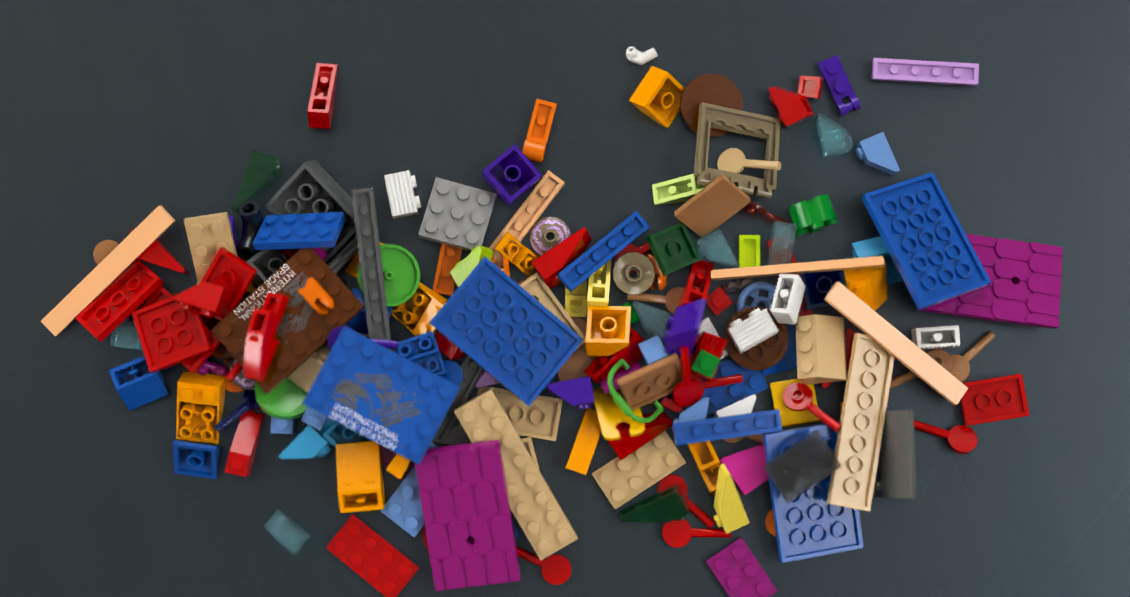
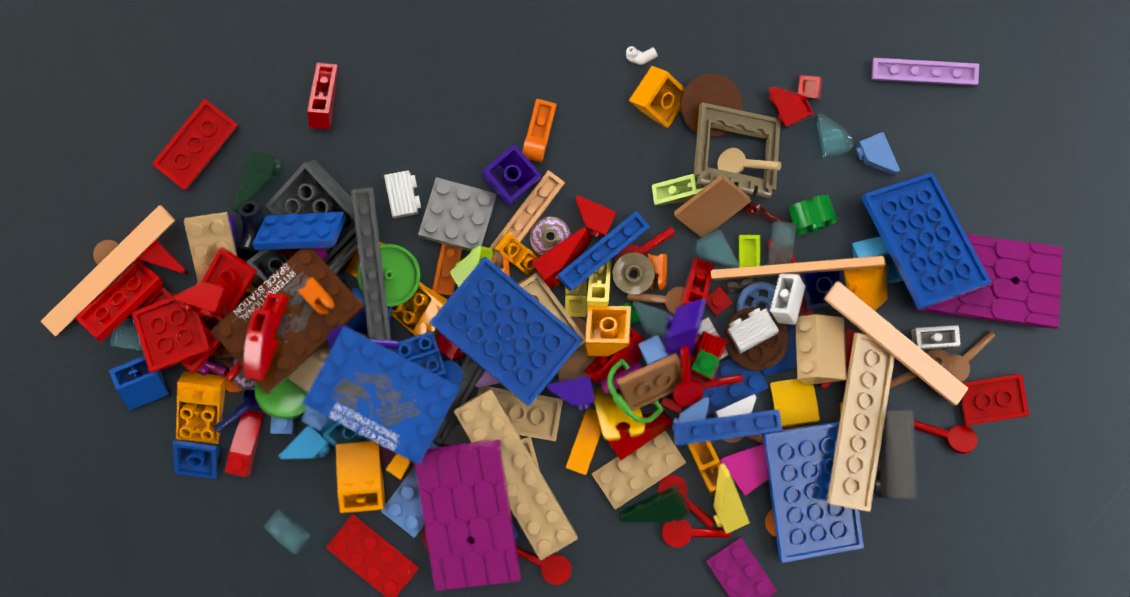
(195, 144): none -> red plate
(595, 217): none -> red slope
(673, 248): dark green plate -> none
(800, 397): red piece -> none
(802, 466): clear smoke plate -> none
(838, 85): dark purple plate -> none

